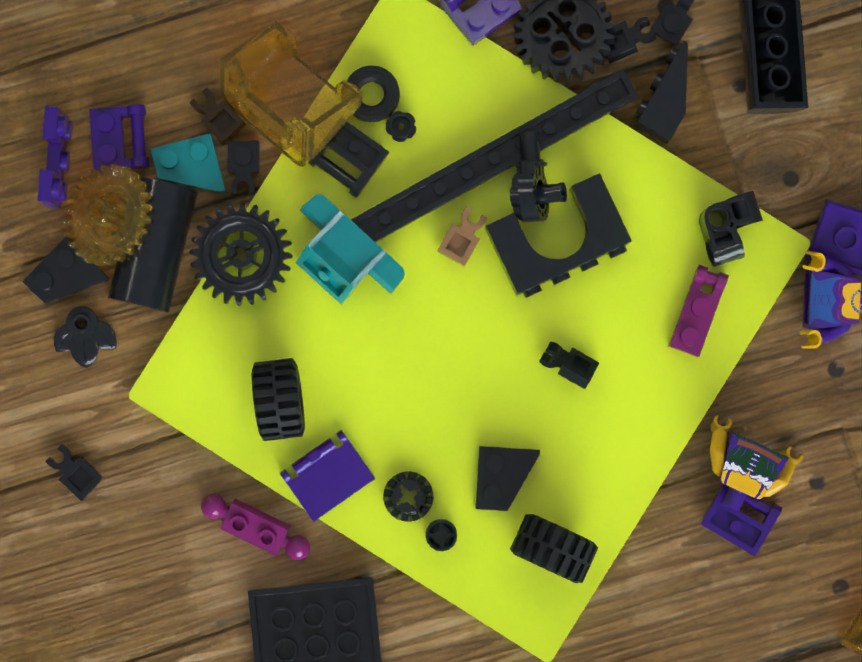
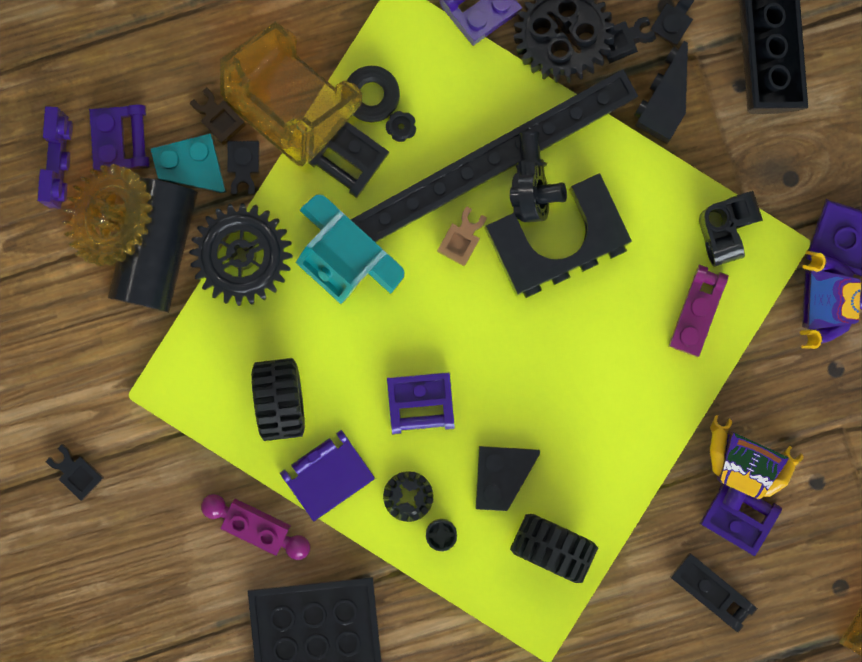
(63, 274): black wing -> none
(86, 340): black plate -> none
(420, 392): none -> dark purple plate
(573, 365): black plate -> none
(712, 591): none -> black plate

